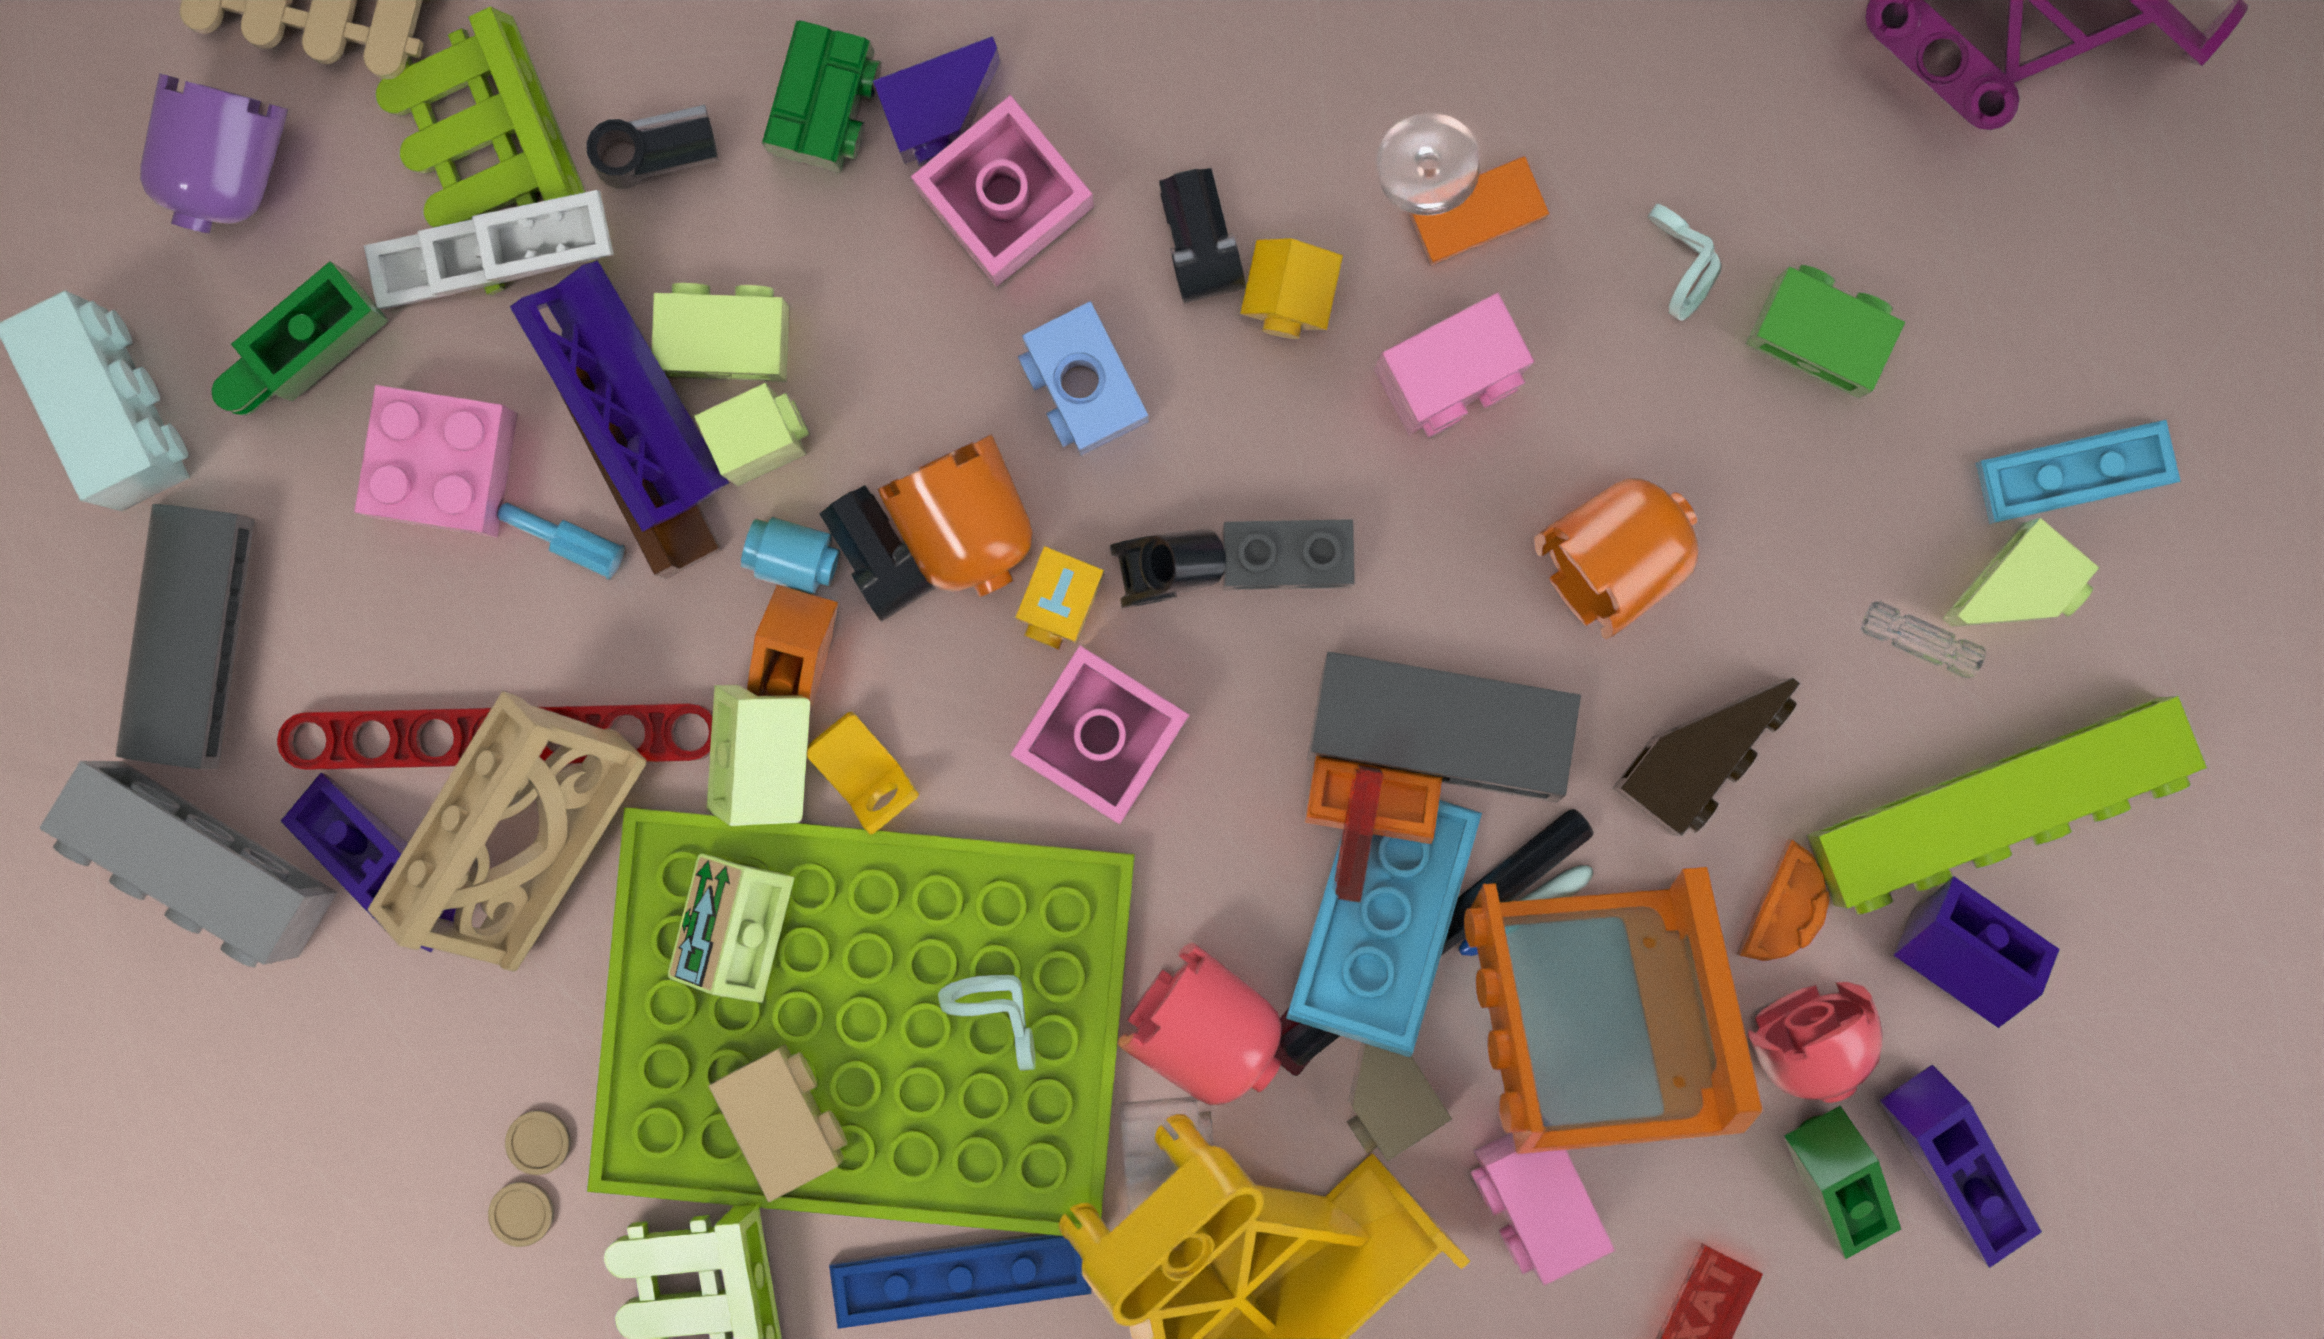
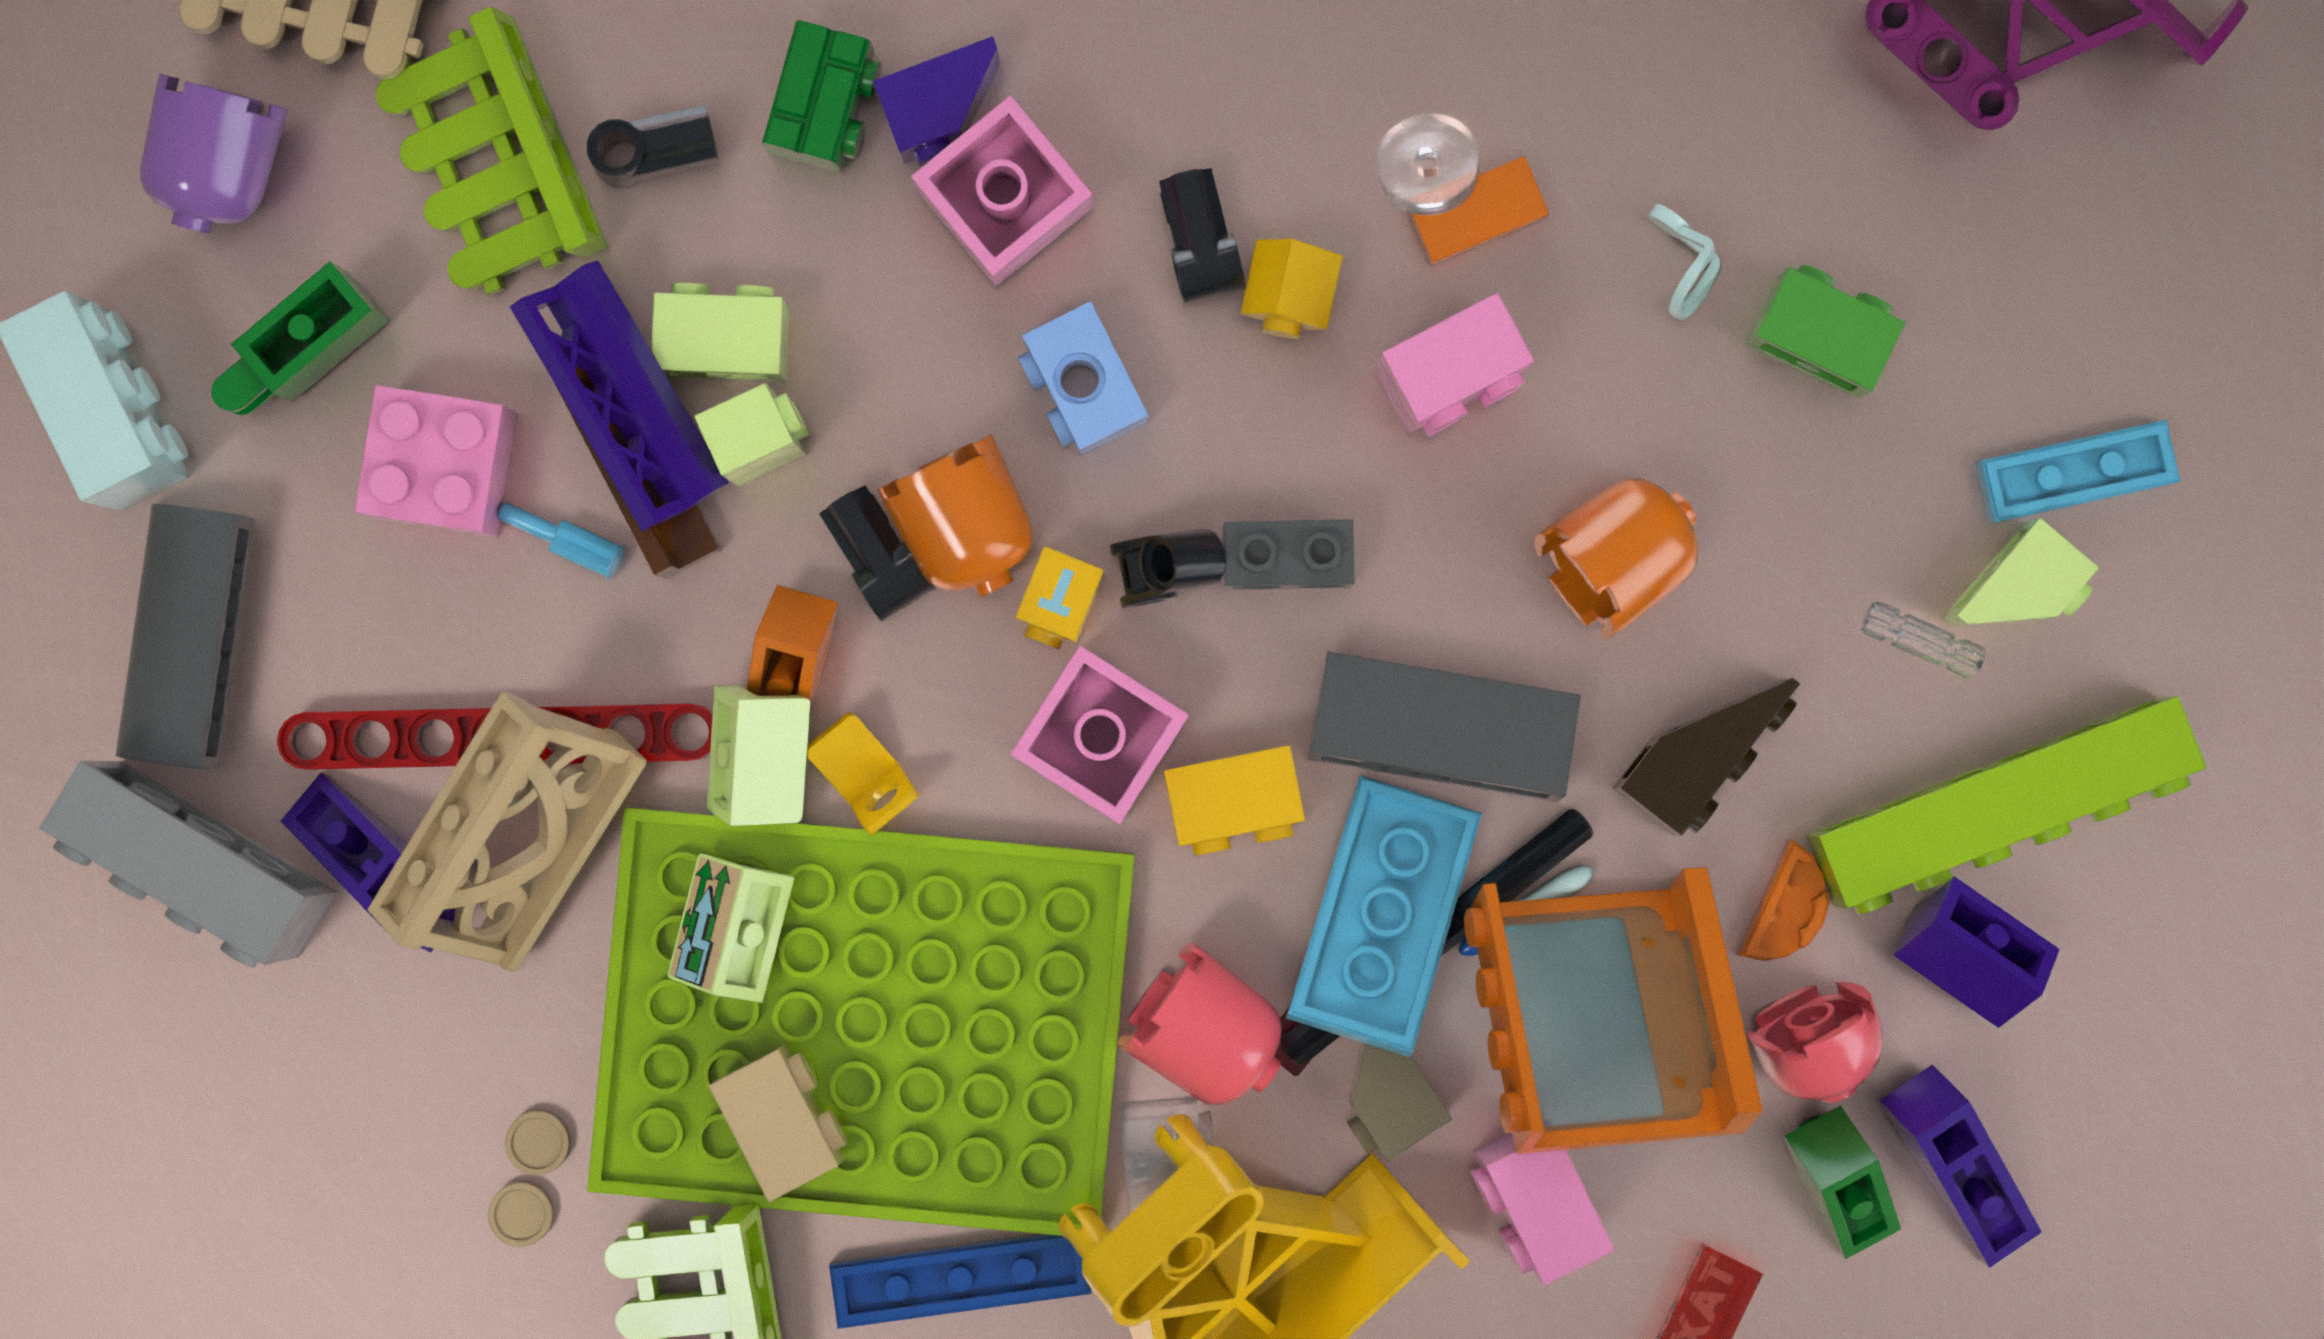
(489, 249): white slope -> none
(790, 555): medium azure brick -> none
(1023, 1036): light aqua piece -> none
(1234, 798): none -> yellow brick
(1357, 833): clear red tile -> none
(1405, 803): orange tile -> none

